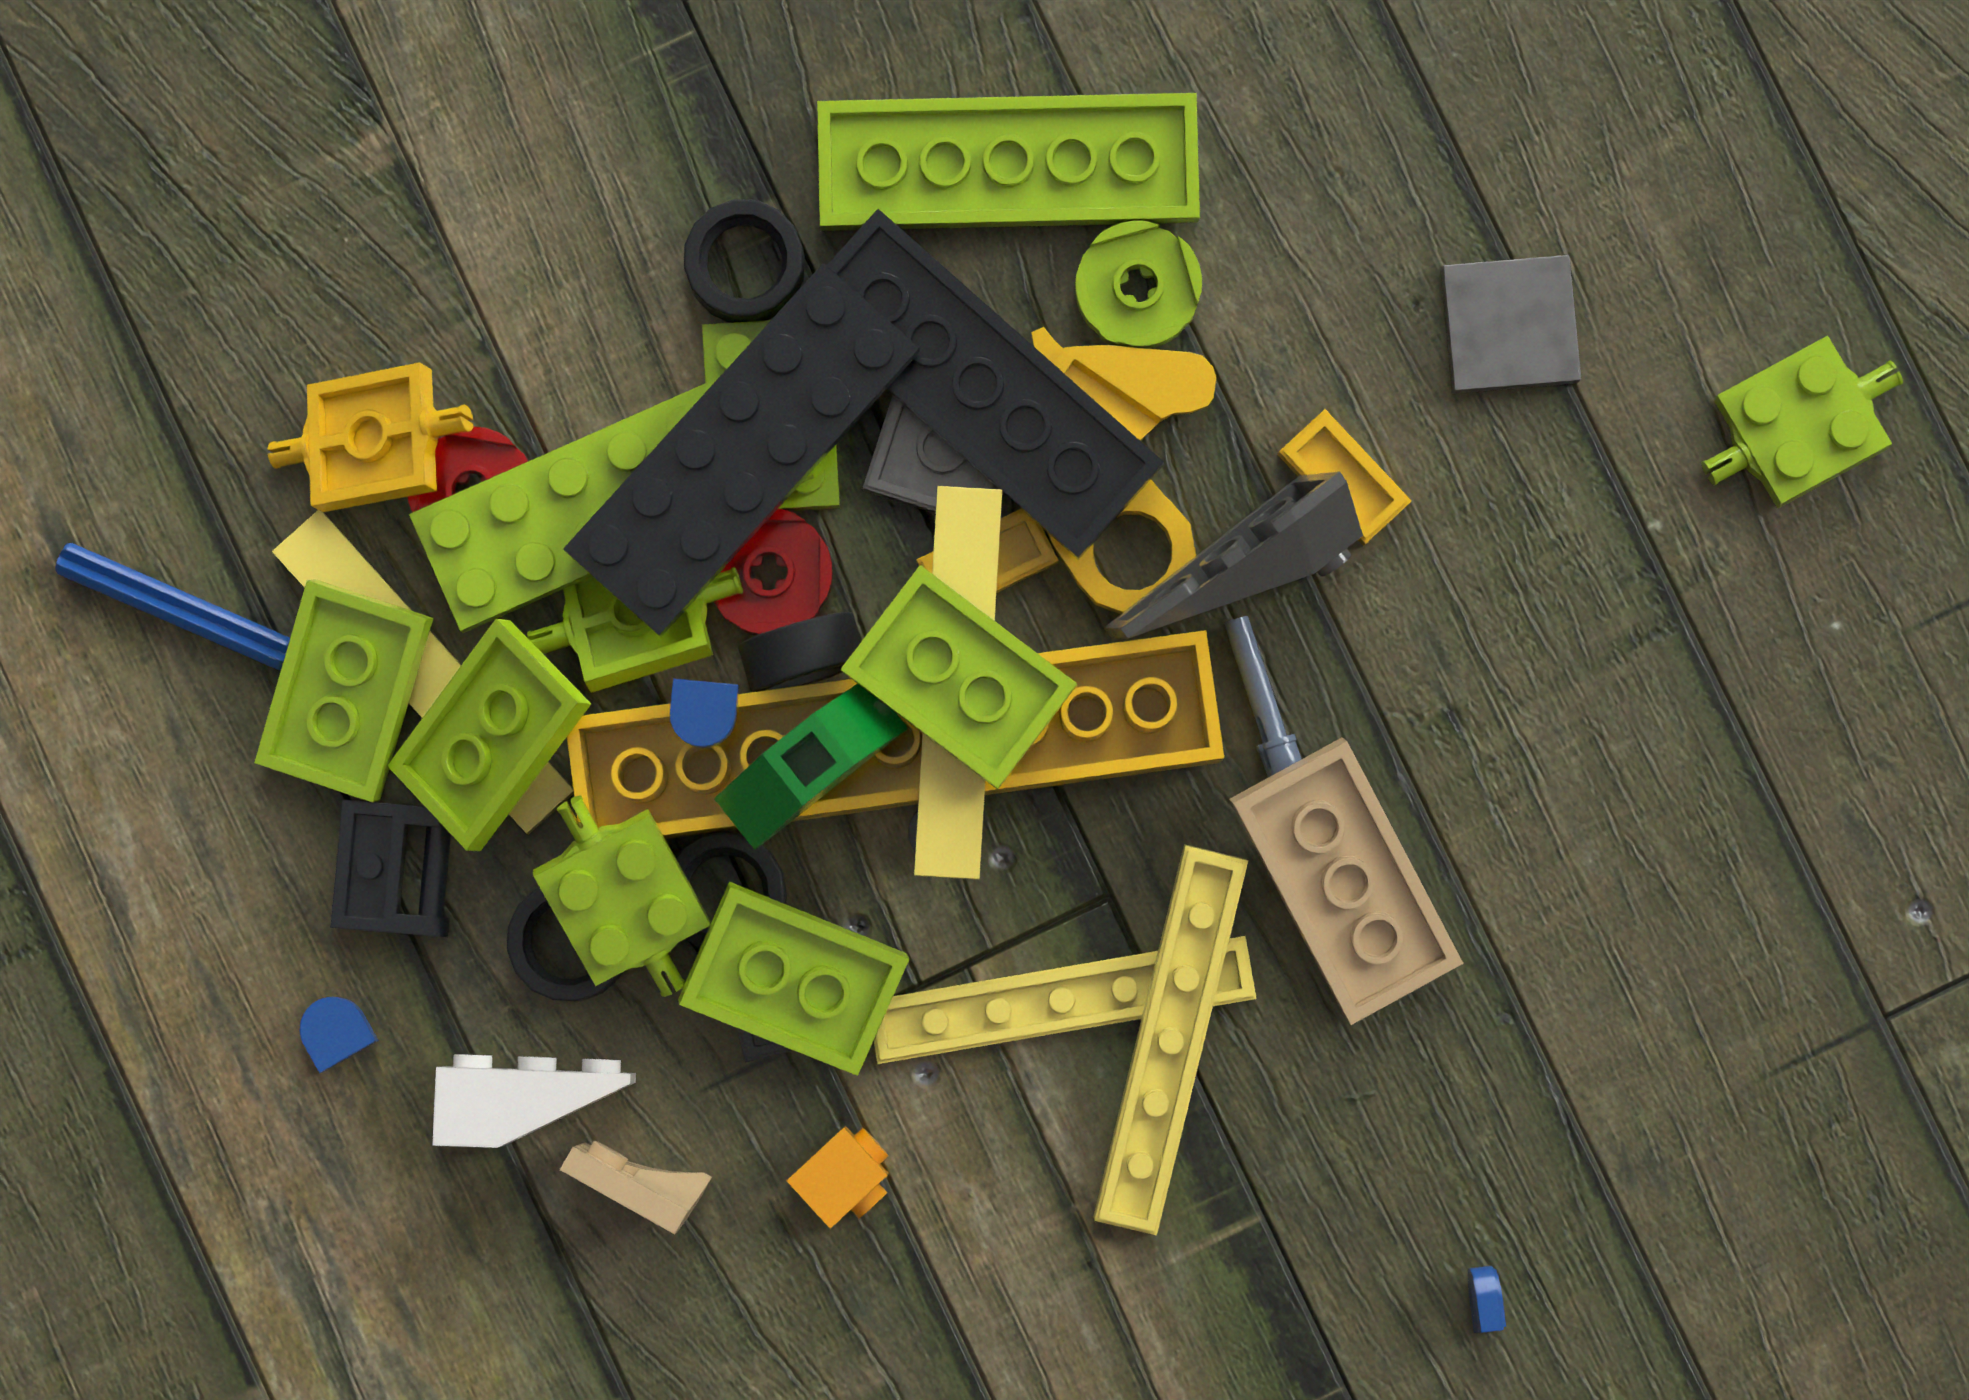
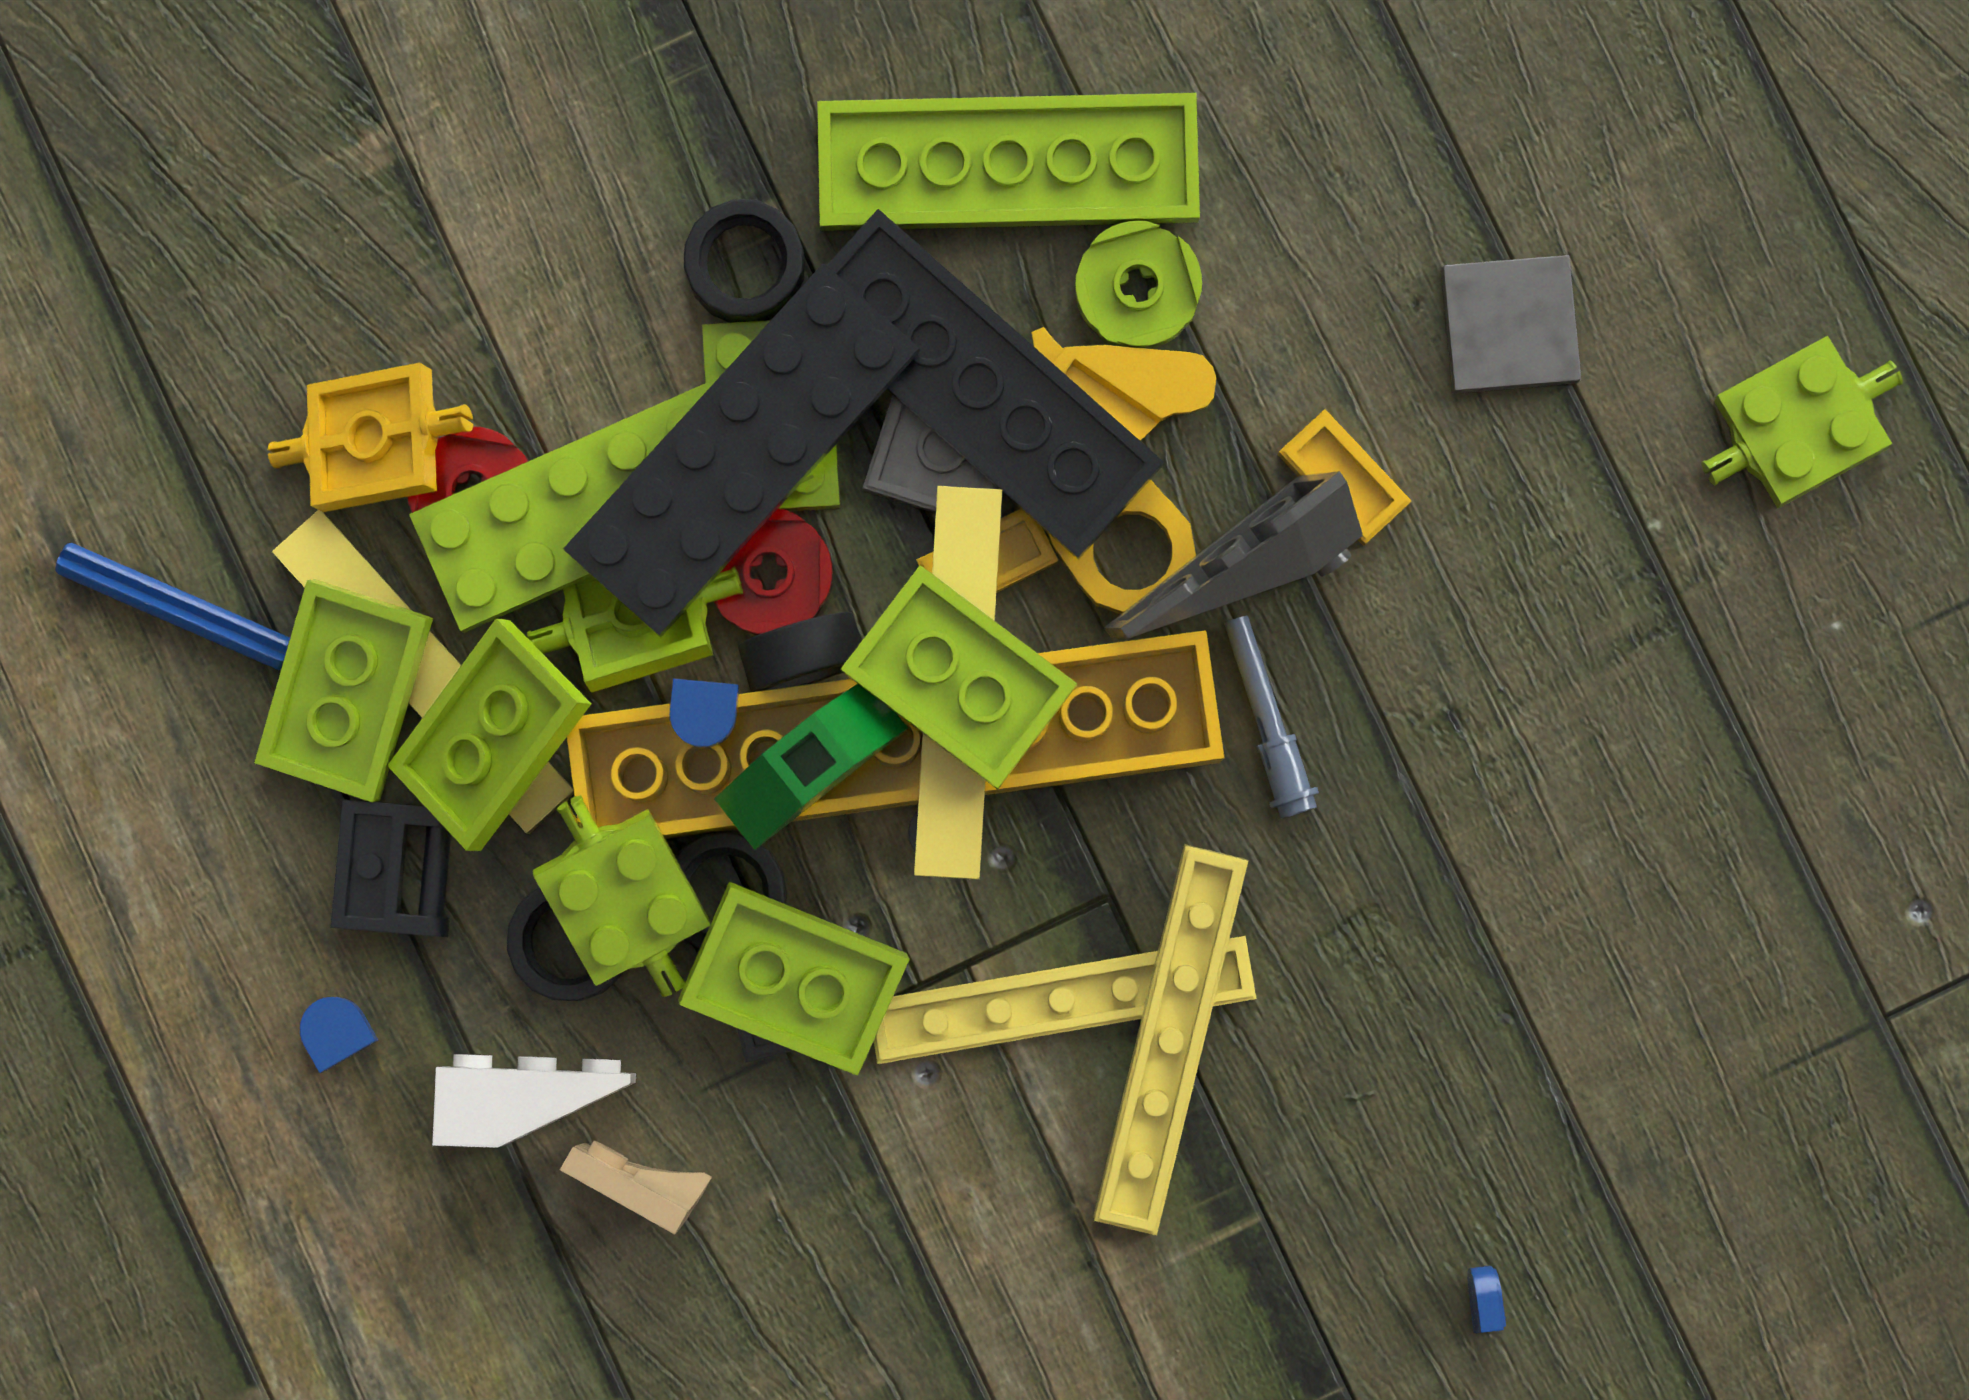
(842, 1176): light orange brick -> none
(1346, 880): tan plate -> none

